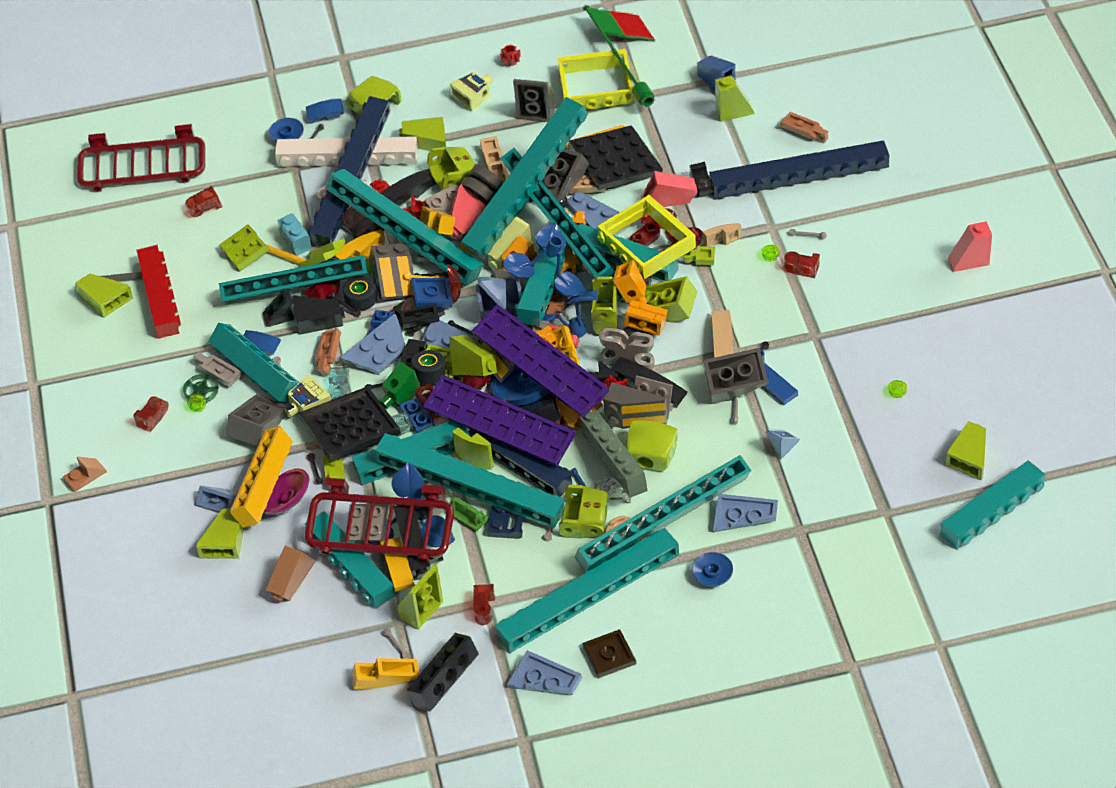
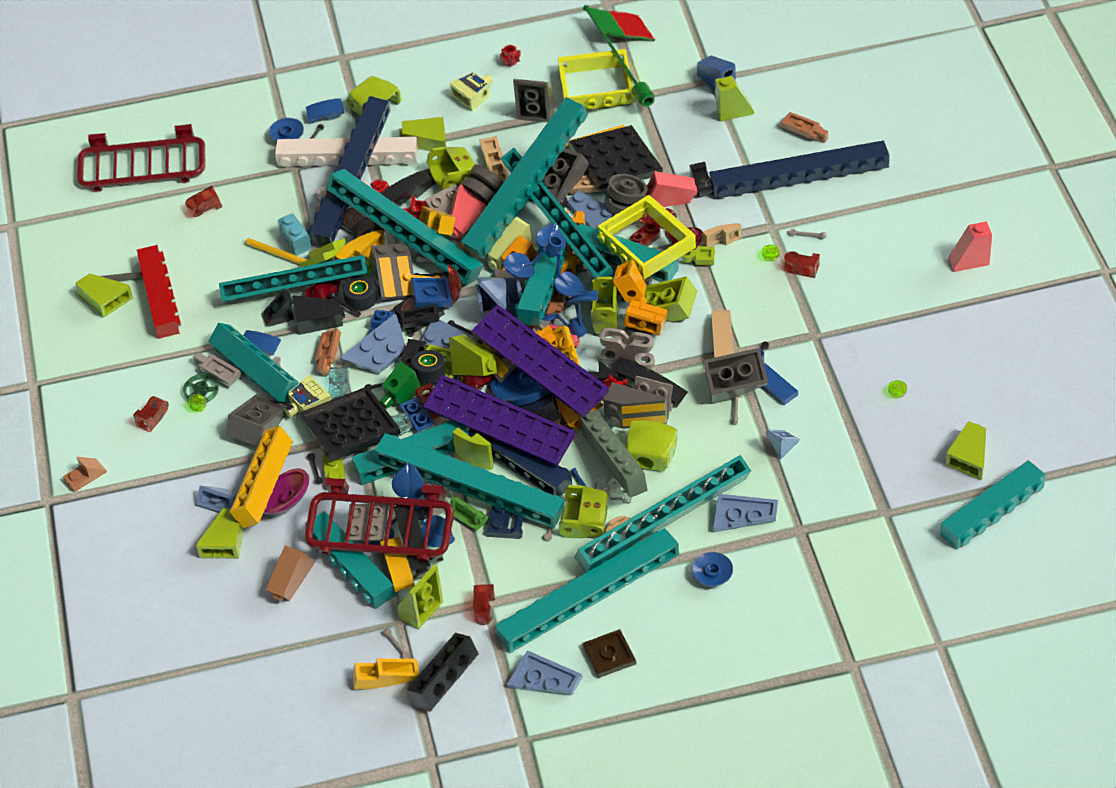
(244, 247): lime slope -> none
(623, 192): none -> dark grey wheel

